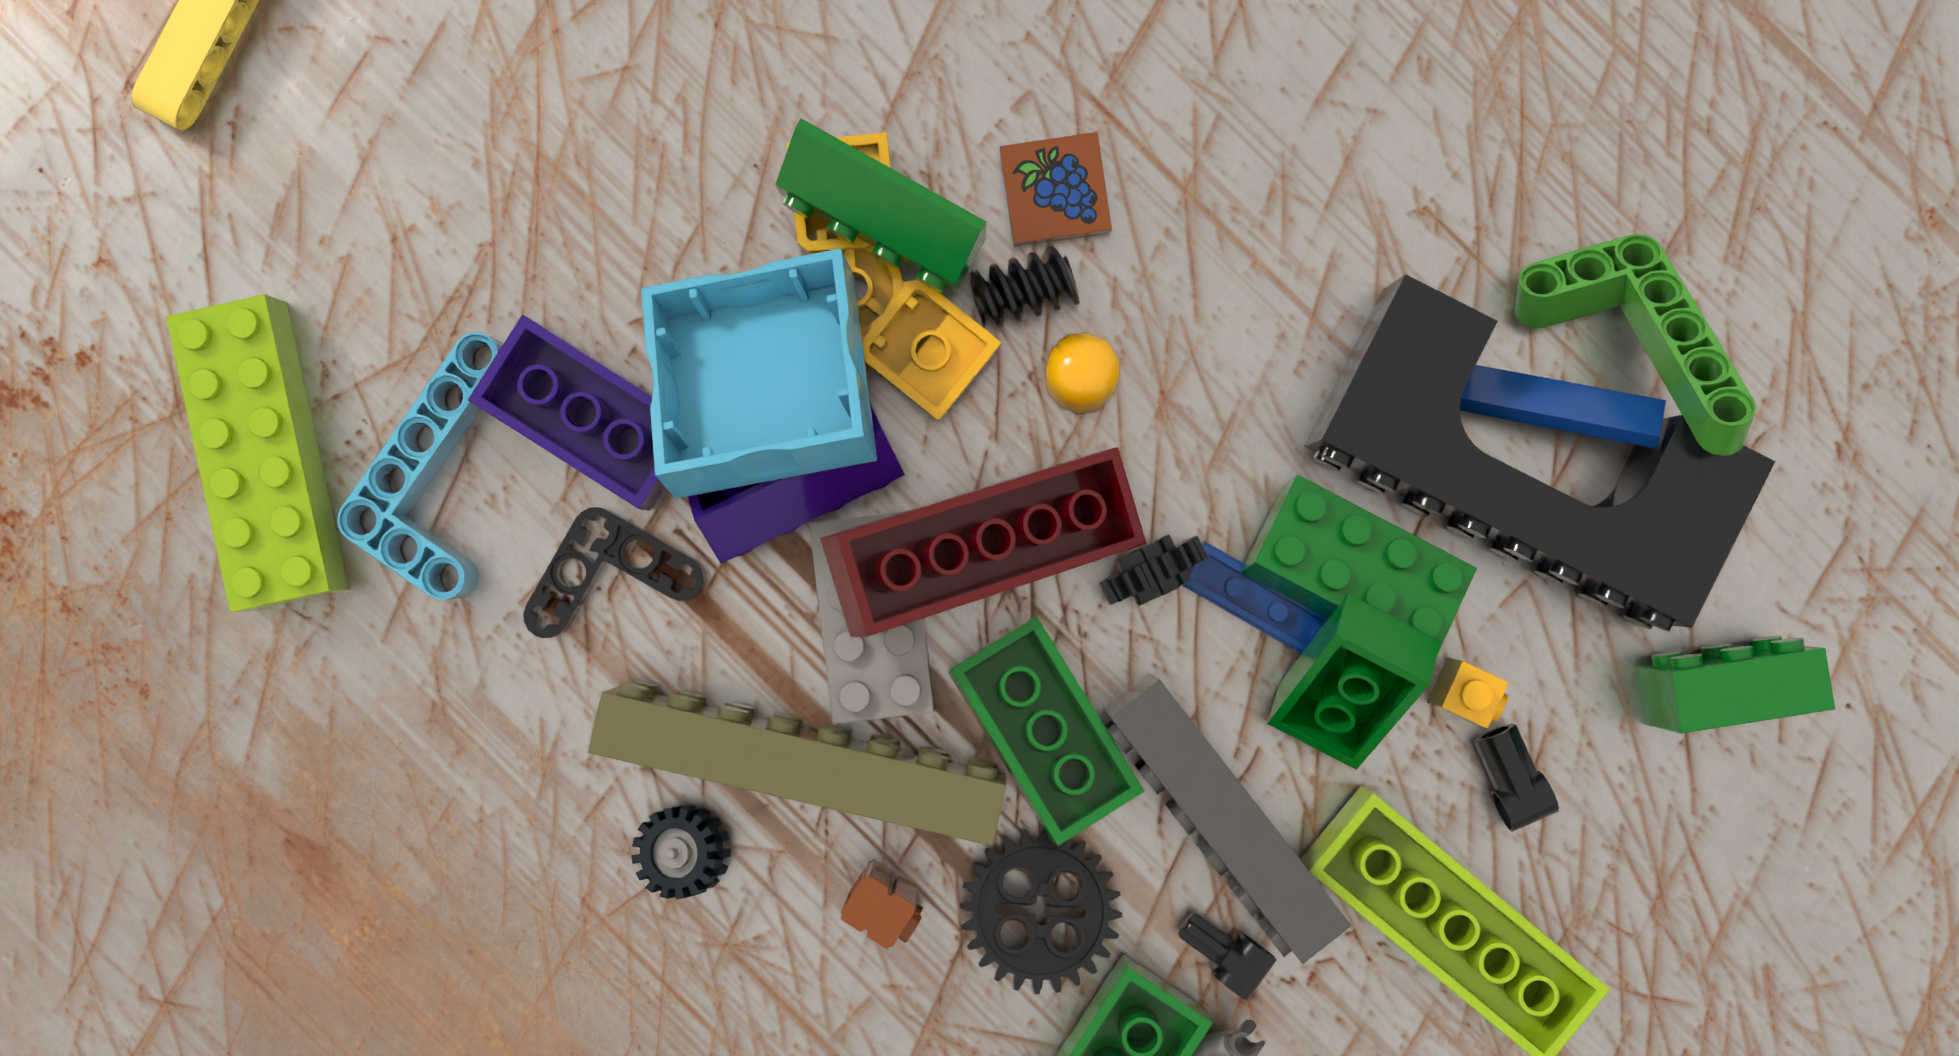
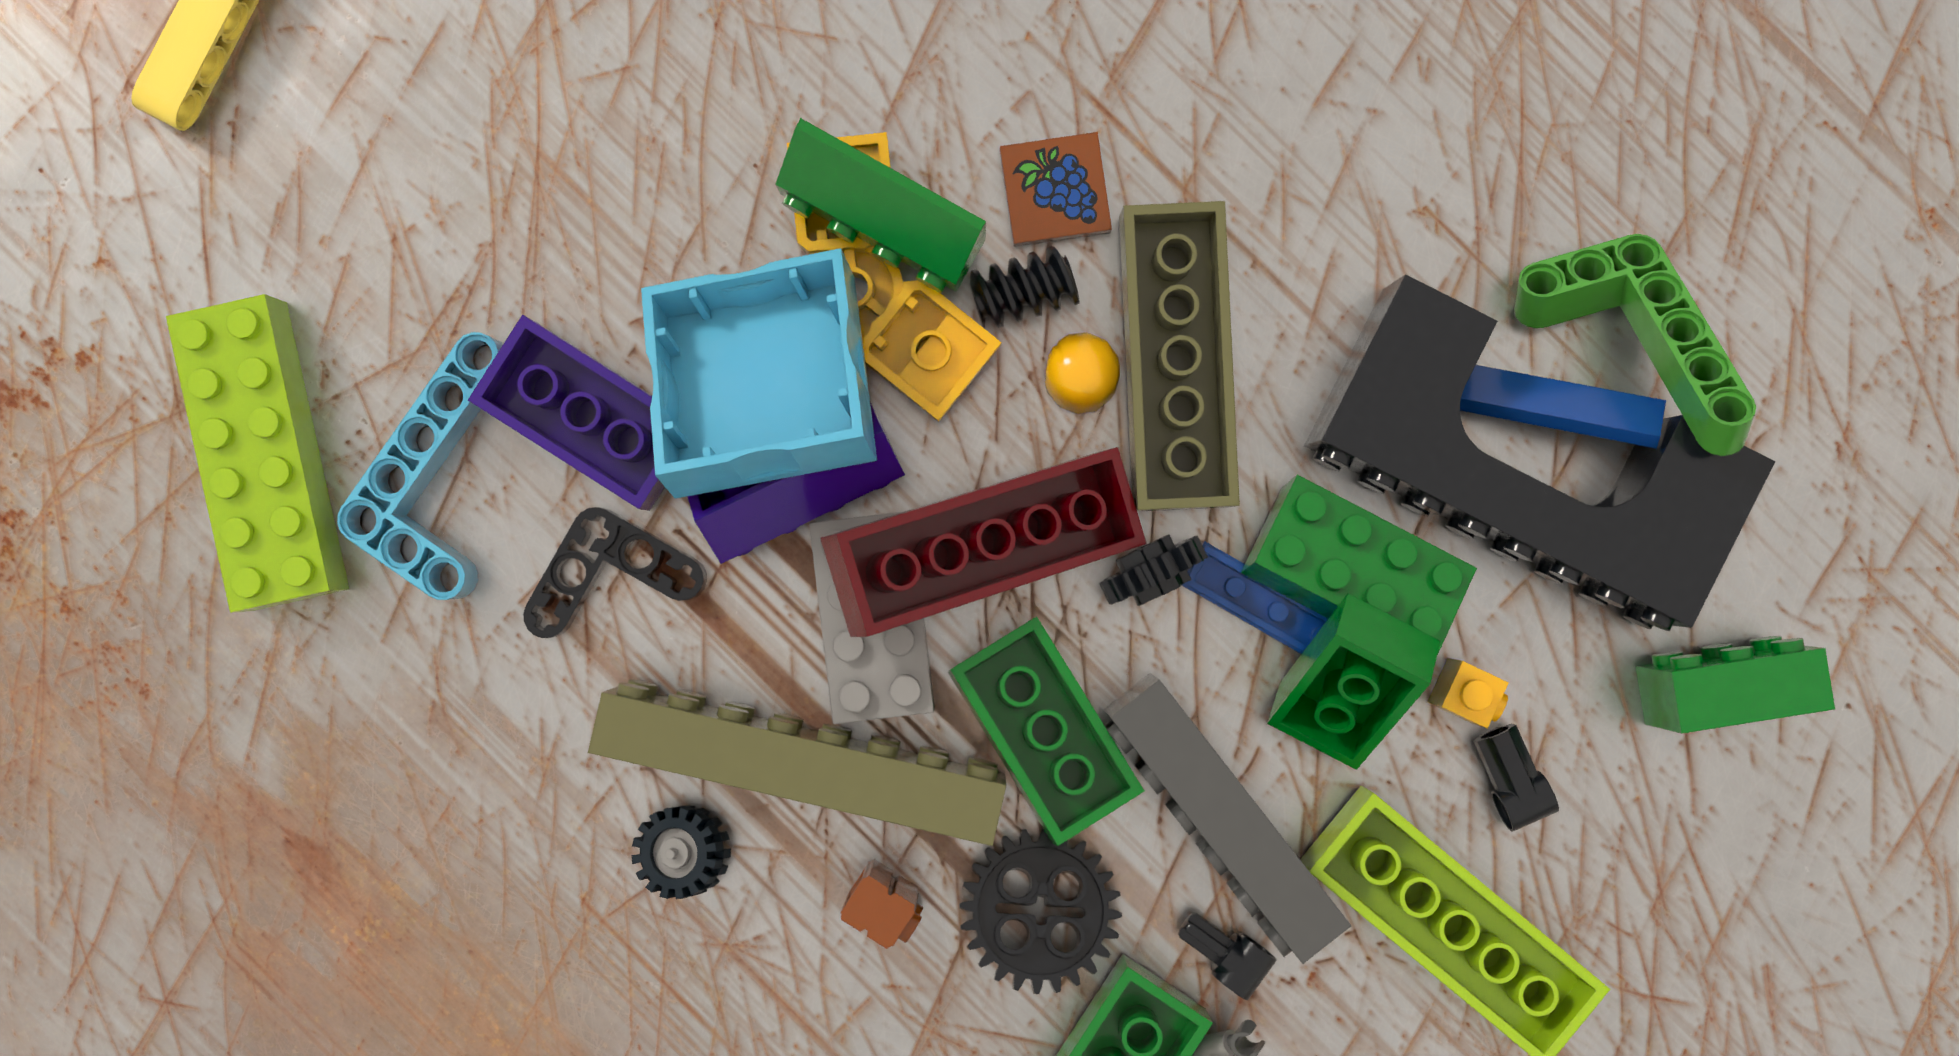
(1179, 356): none -> olive brick

